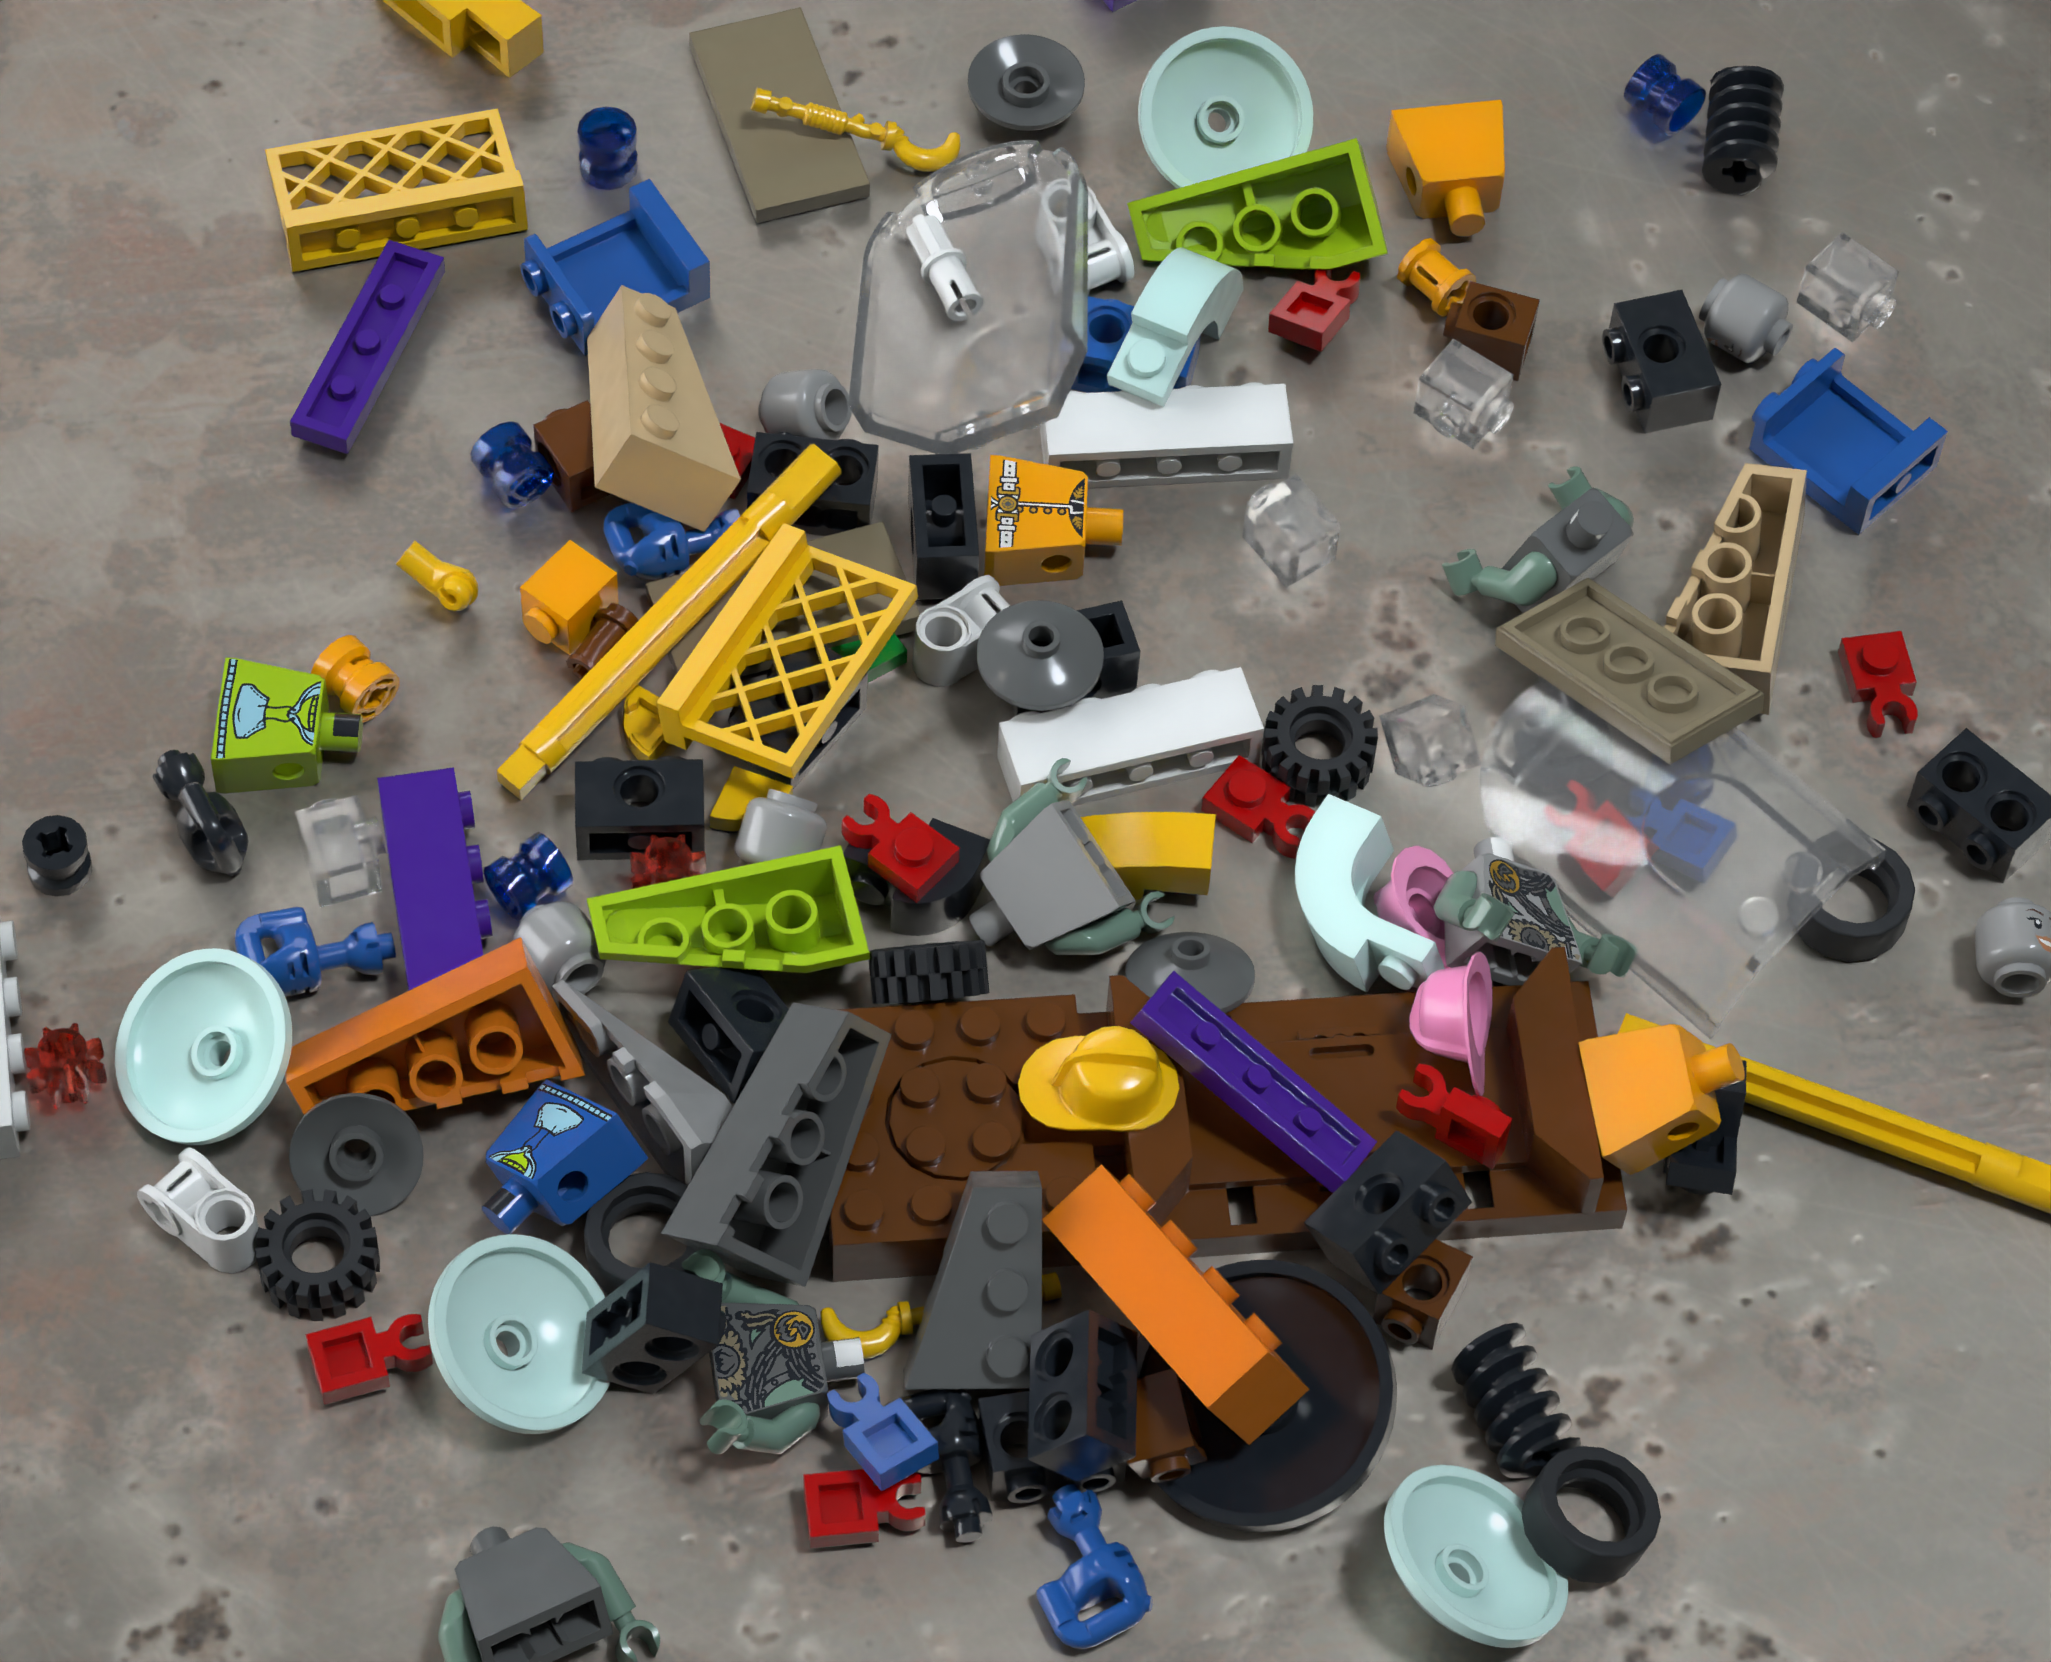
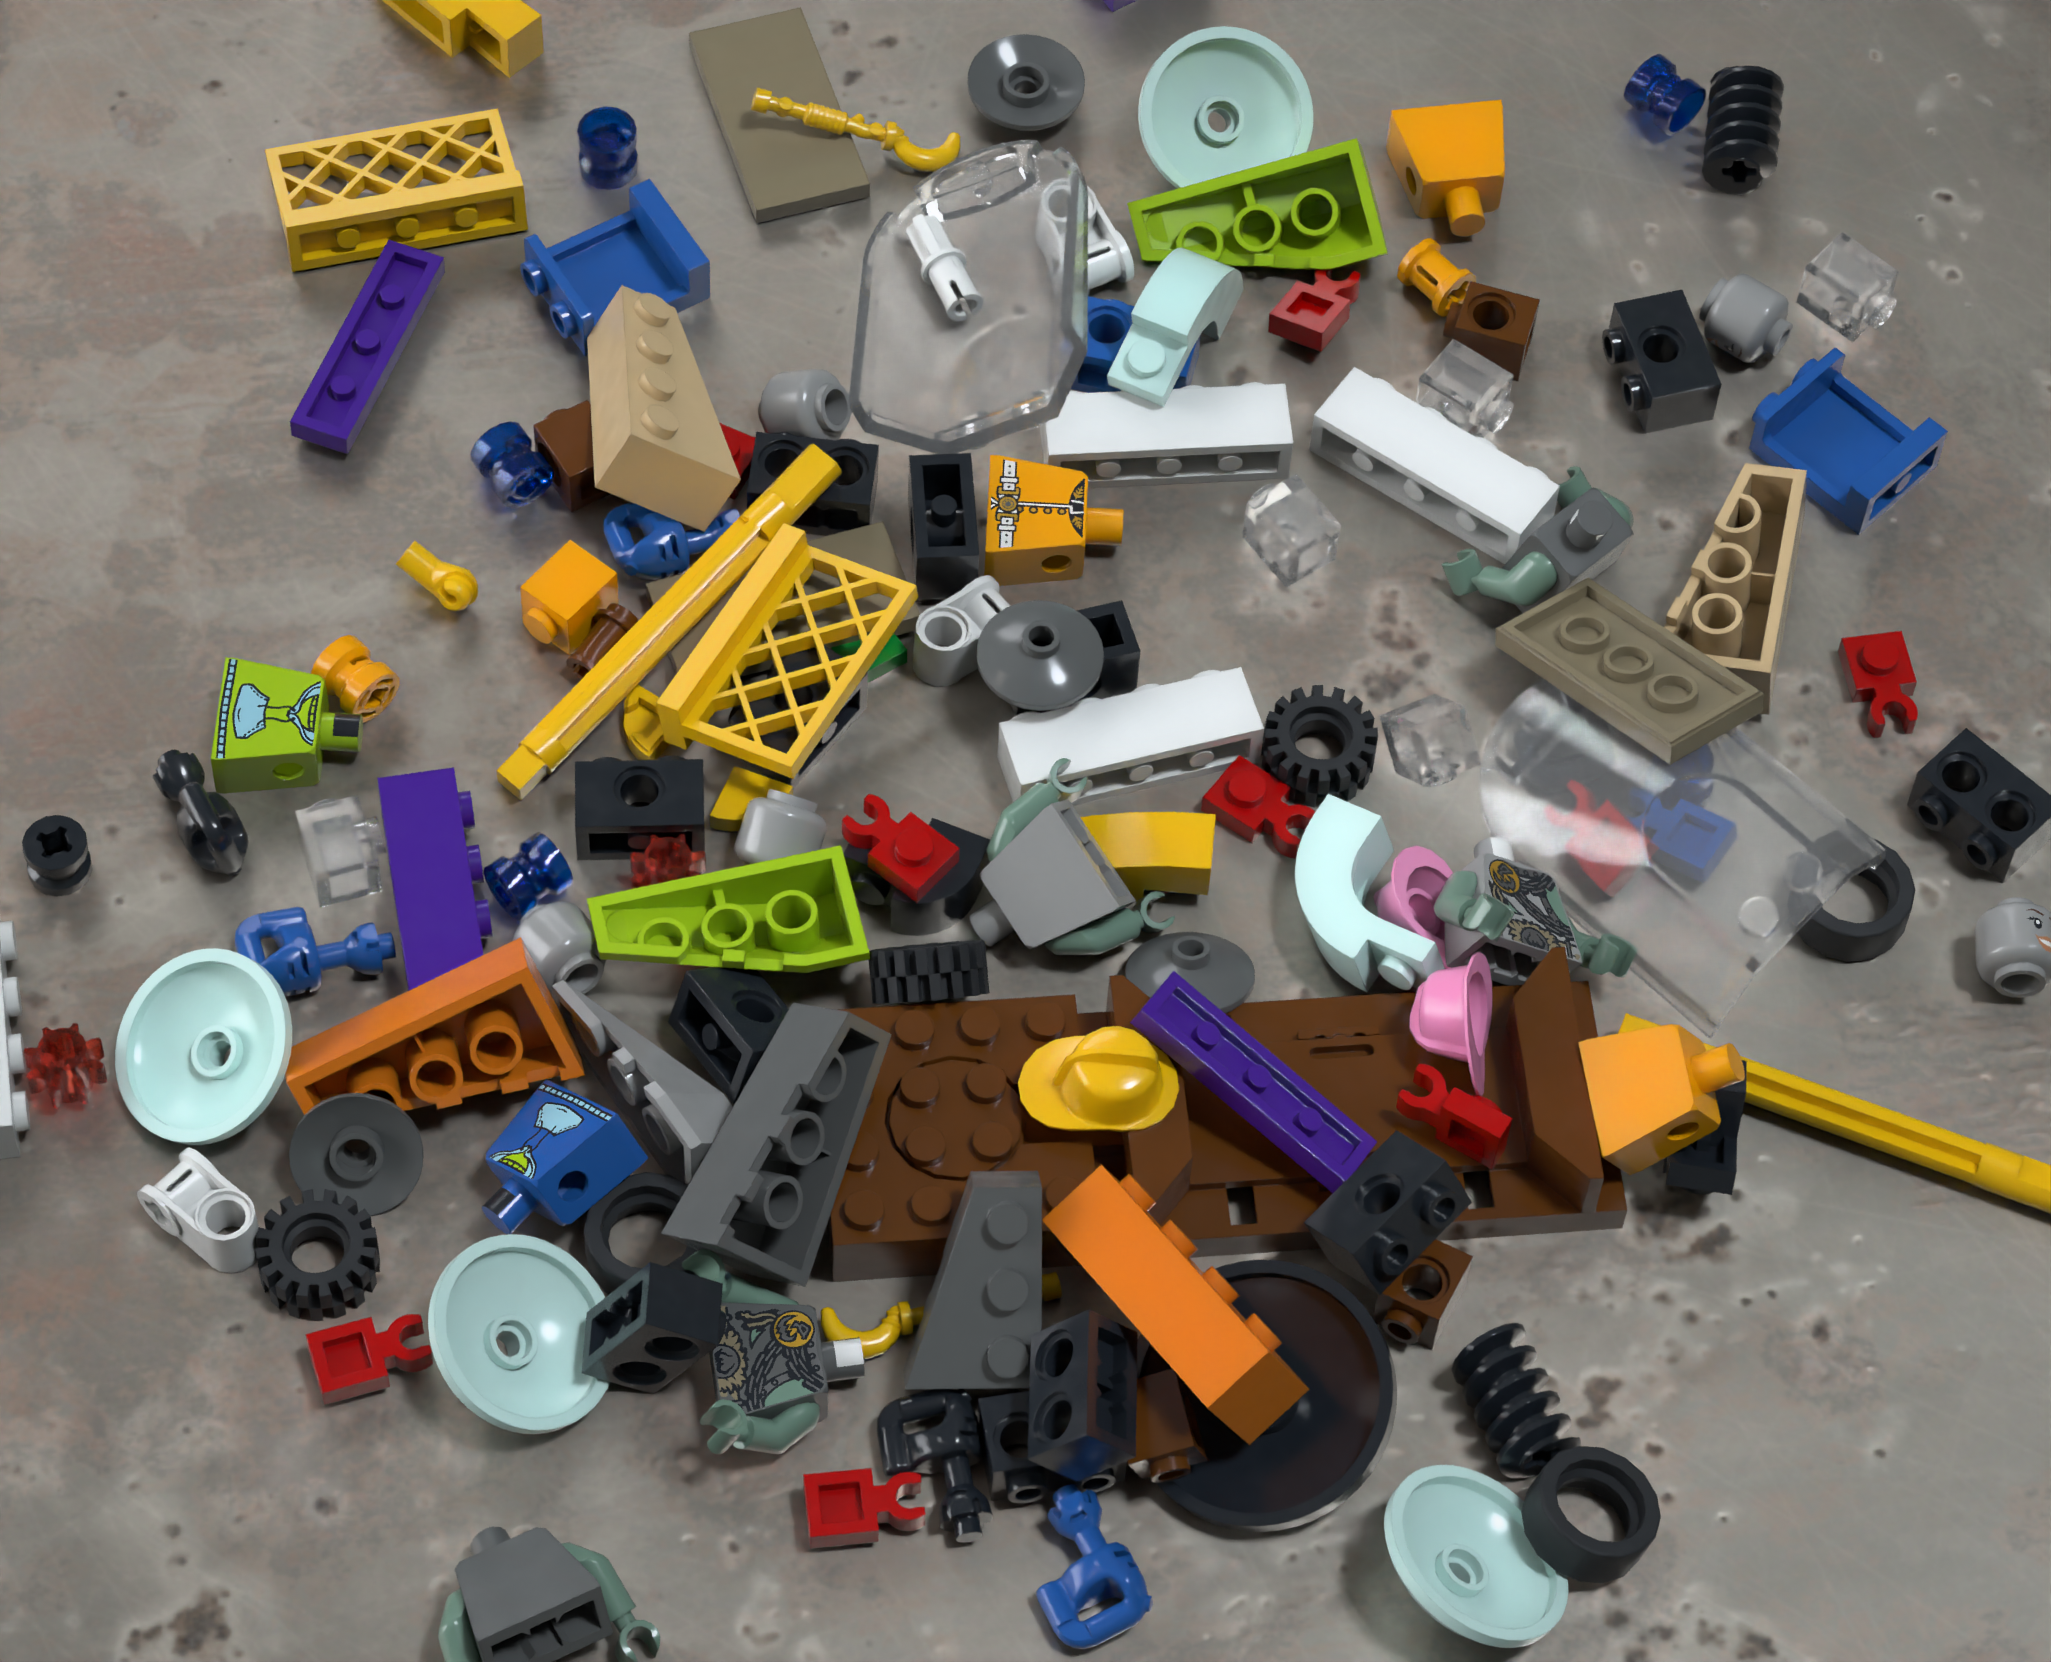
(883, 1440): blue plate -> none
(1432, 465): none -> white brick

